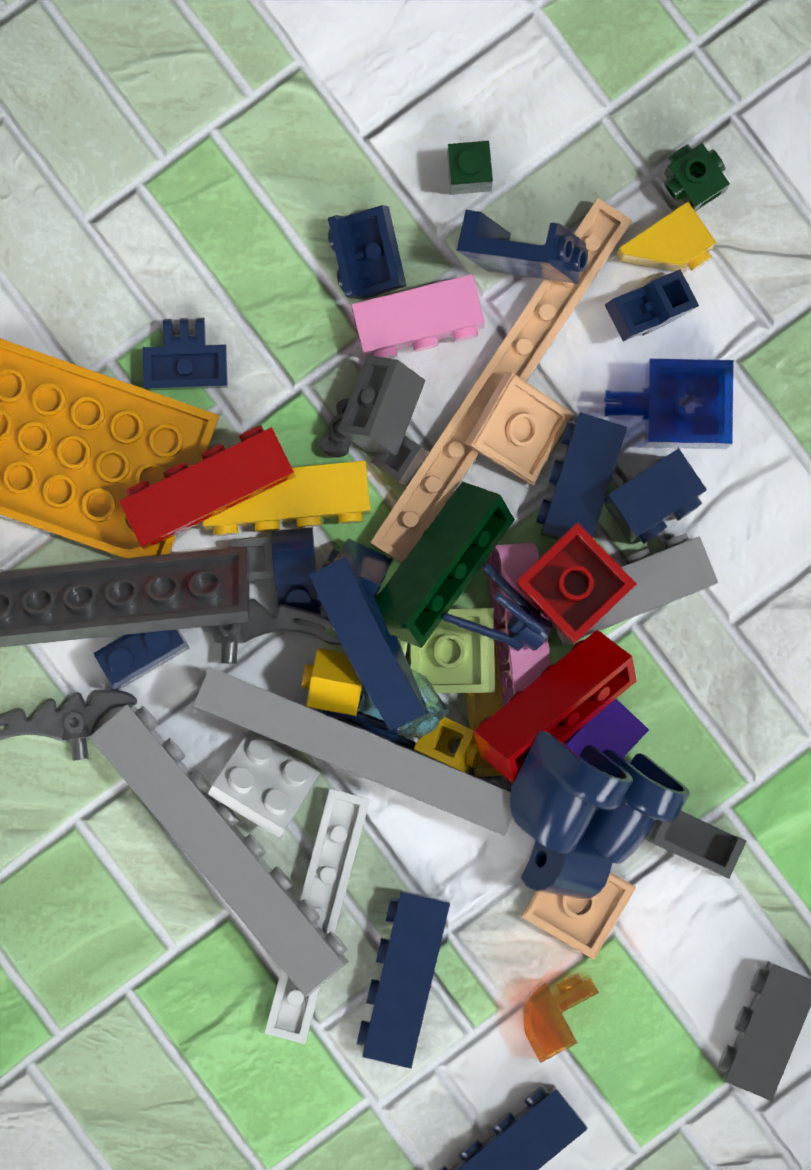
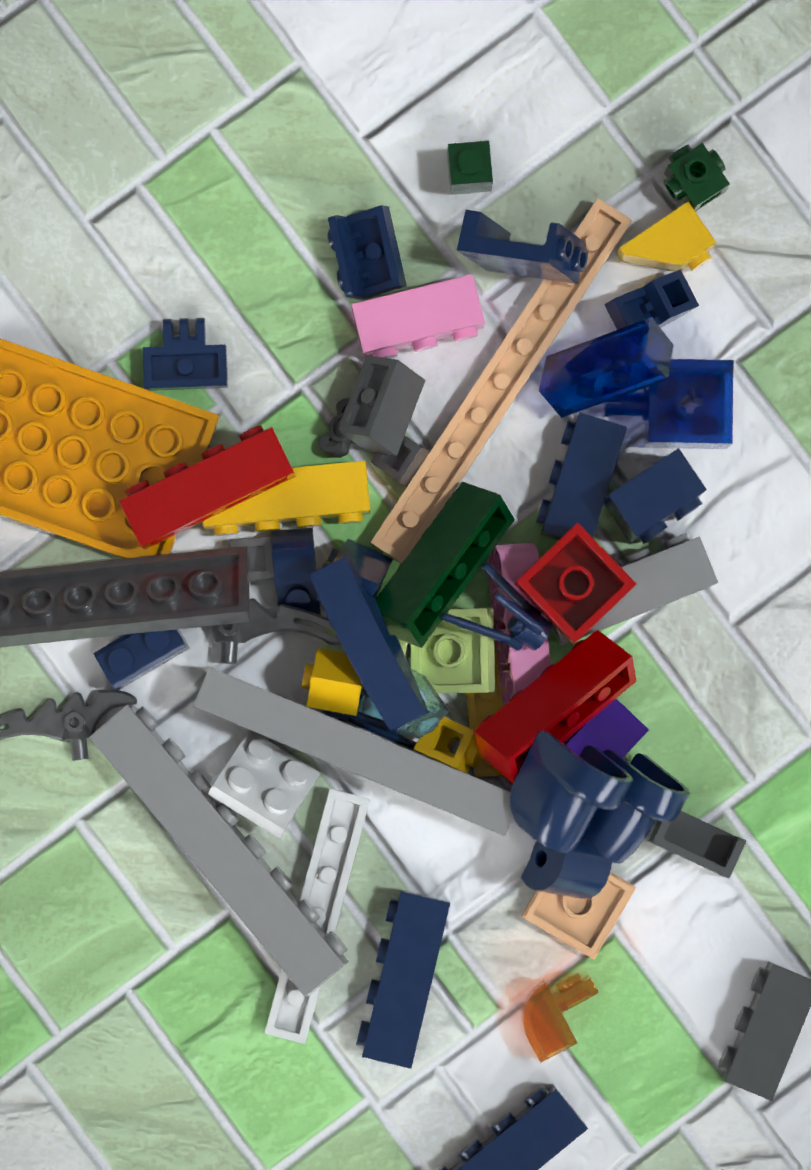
(519, 428): light nougat plate -> none
(606, 367): none -> clear blue brick

